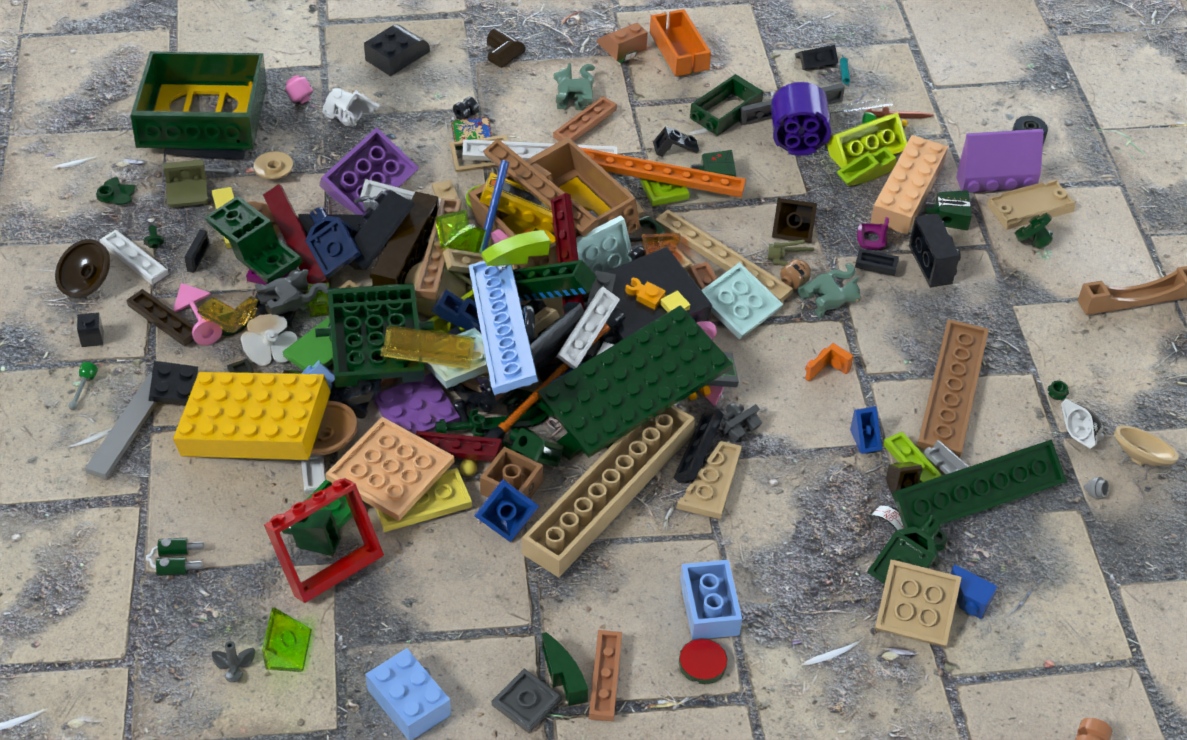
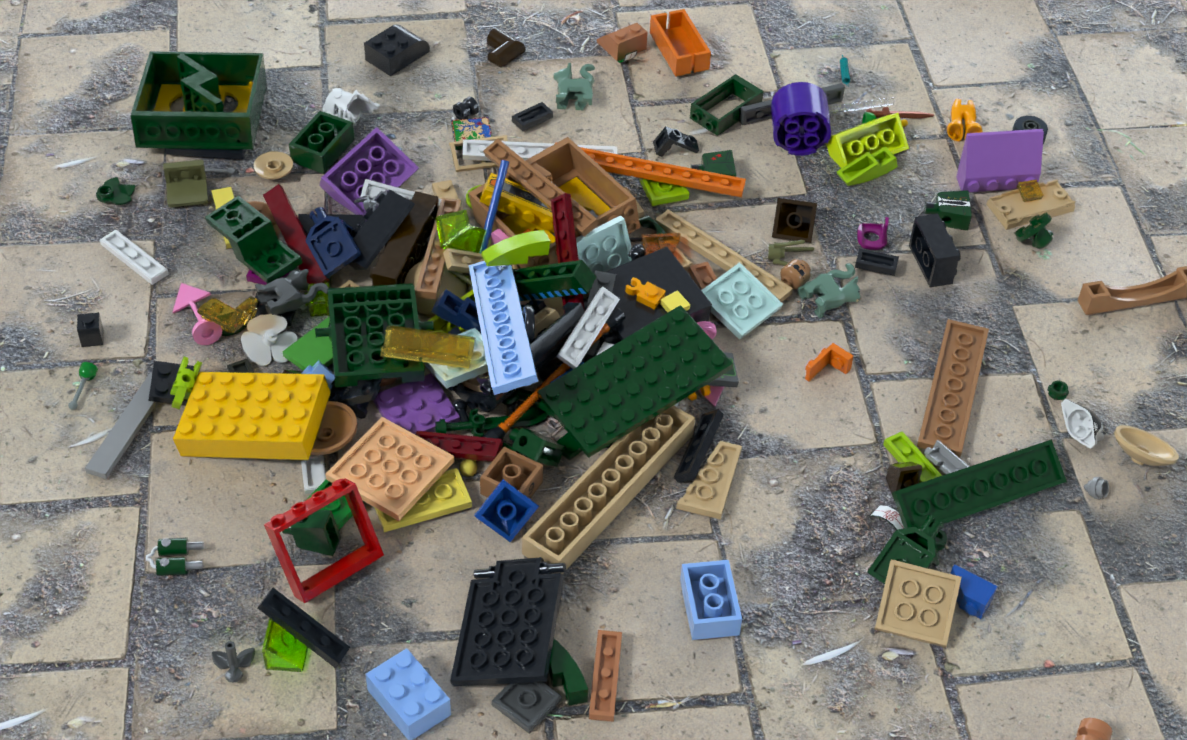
(82, 268): dark brown dish -> none
(153, 239): dark green plate -> none
(162, 316): dark brown plate -> none
(184, 382): none -> lime hinge
(197, 251): black tile -> none
(198, 87): none -> dark green bracket
(298, 89): bright pink head -> none
(303, 627): none -> black plate
(321, 142): none -> dark green brick
(509, 623): none -> black plate
(532, 116): none -> black piece
(586, 120): nougat plate -> none
(703, 661): red tile -> none
(734, 426): dark grey hips -> none
(818, 57): black panel -> none
(866, 429): blue slope -> none
(909, 184): light nougat brick -> none
(964, 112): none -> light orange piece
(1030, 190): none -> clear yellow tile

